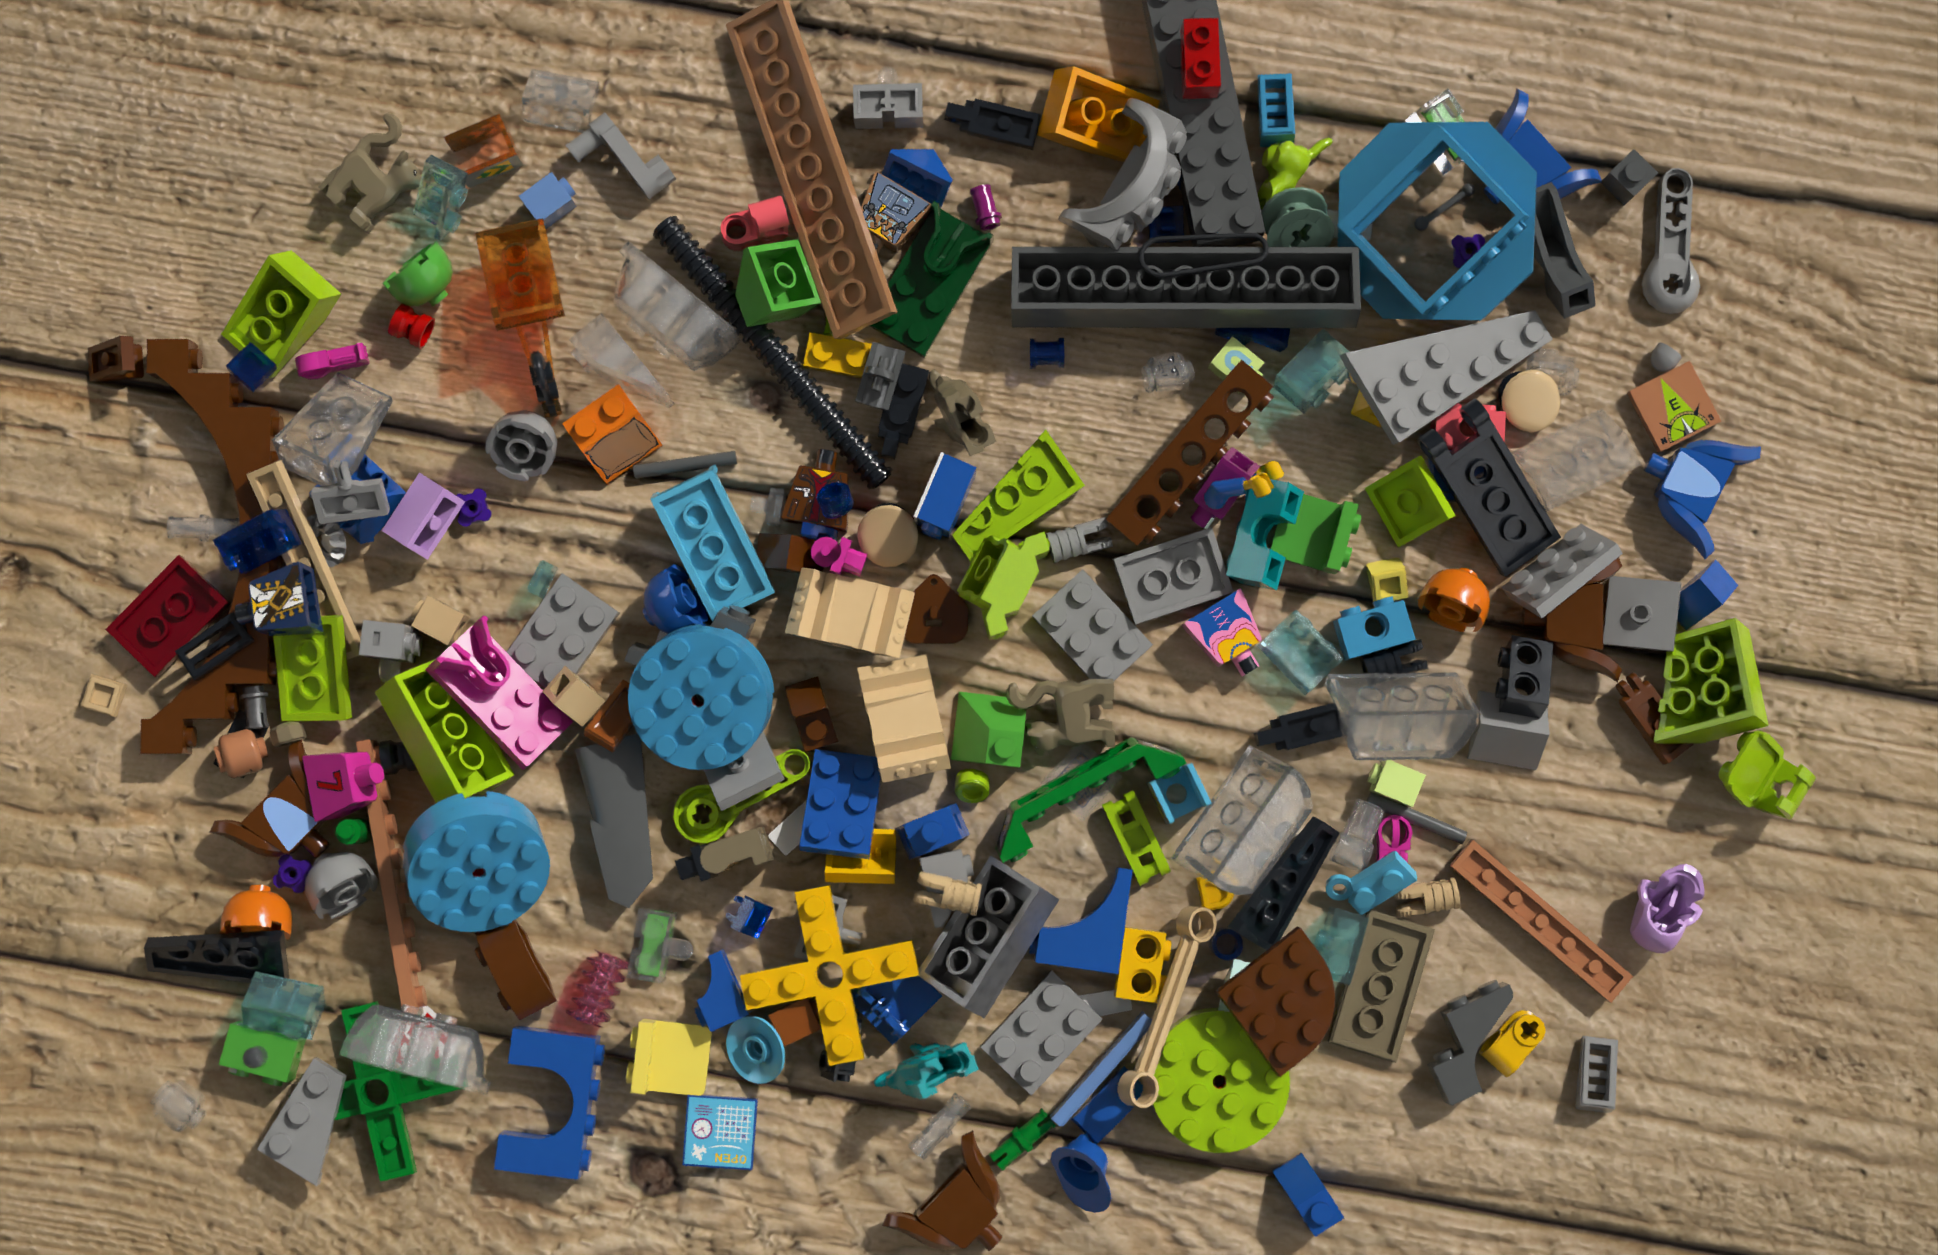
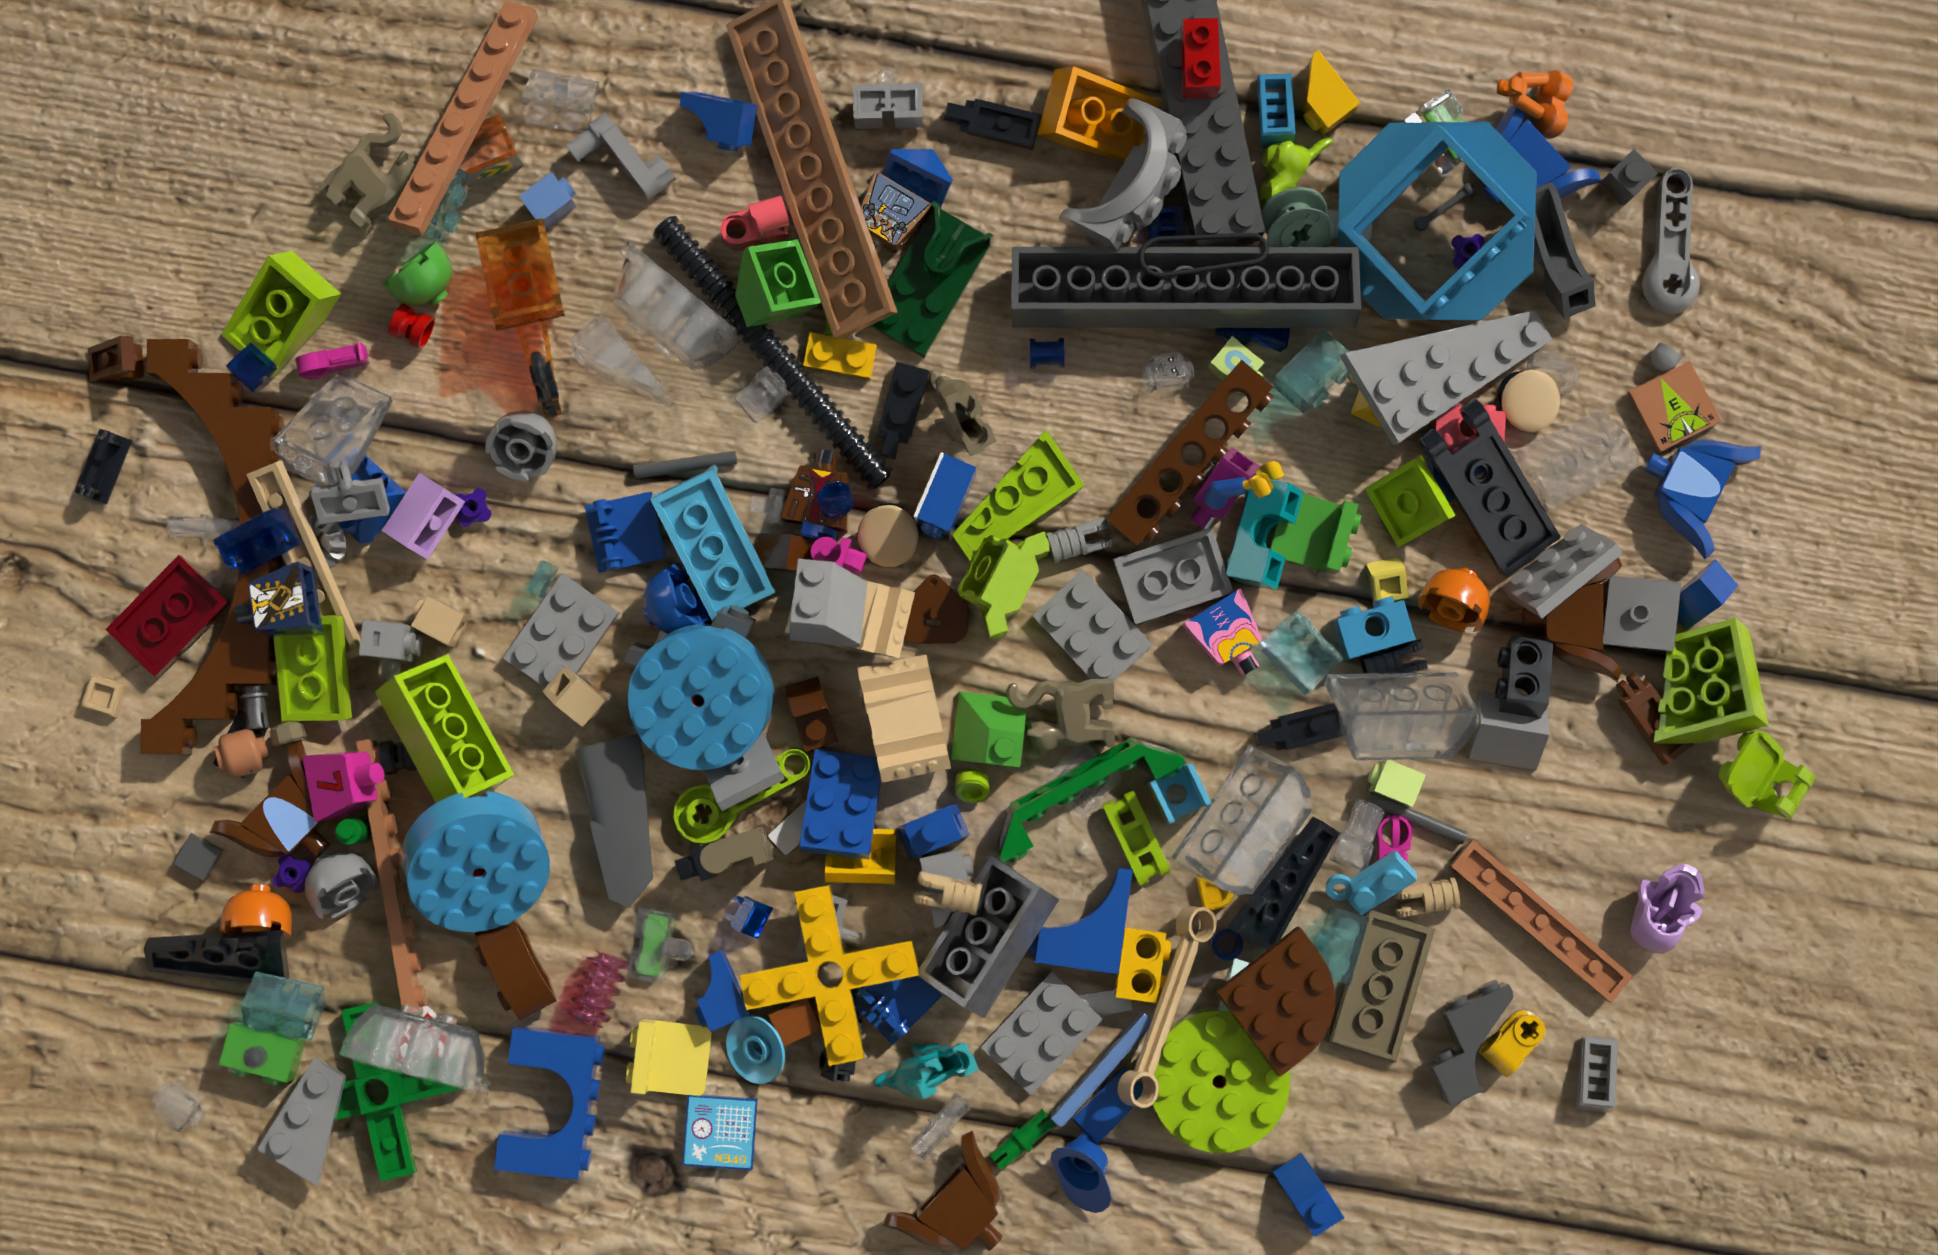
(103, 466): none -> black hinge
(198, 857): none -> dark grey tile
(241, 630): black tile -> none
(463, 118): none -> nougat plate
(499, 694): dark pink plate -> none
(612, 434): slope -> none
(612, 720): dark orange tile -> none
(625, 532): none -> blue hinge
(725, 119): none -> blue arch
(762, 394): none -> clear bracket
(827, 604): none -> light grey slope
(880, 376): dark grey hips -> none
(985, 208): magenta pin -> none
(1326, 96): none -> yellow slope
(1551, 93): none -> orange piece

